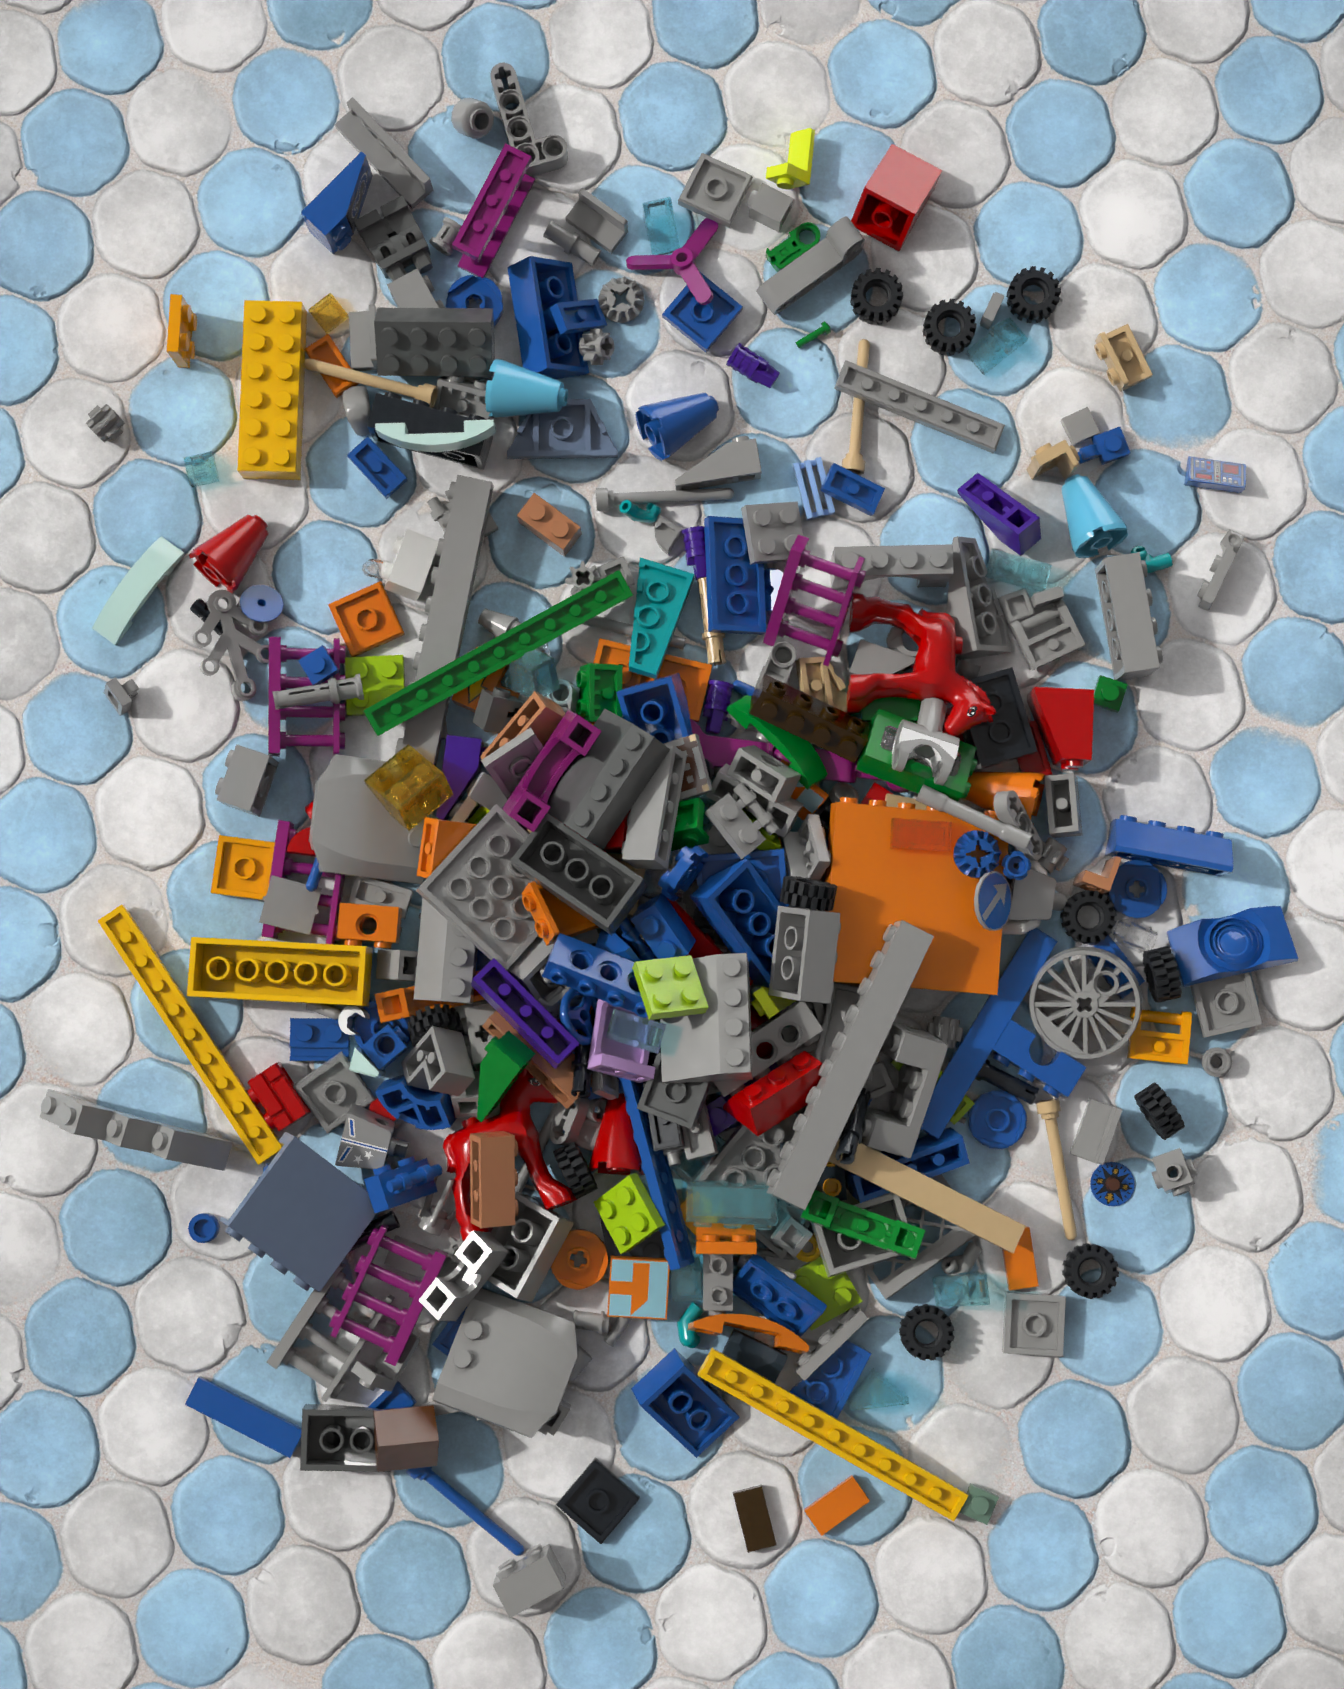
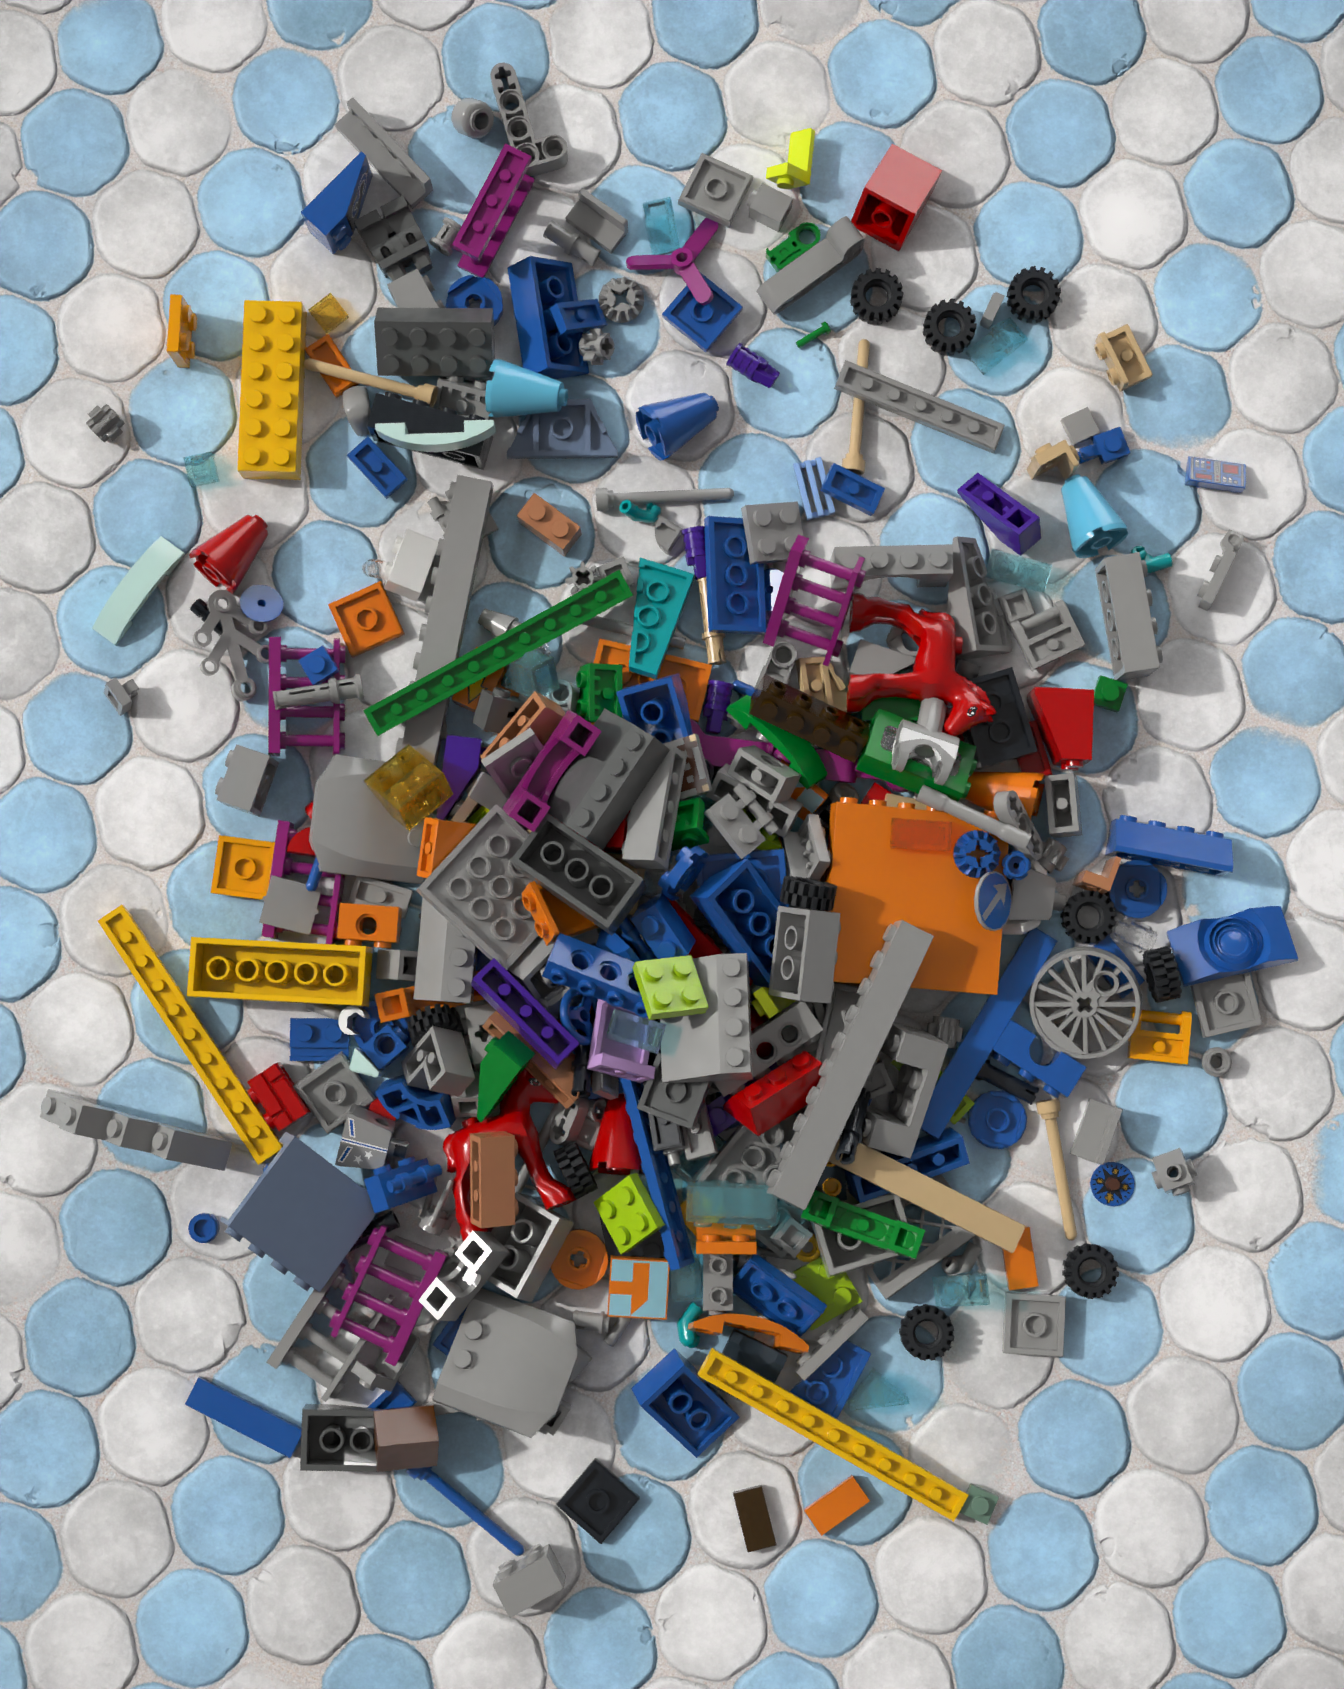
(363, 339): light grey panel -> none
(379, 679): lime plate -> none
(729, 464): light grey slope -> none
(1046, 597): light grey tile -> none
(1159, 1111): black tyre -> none

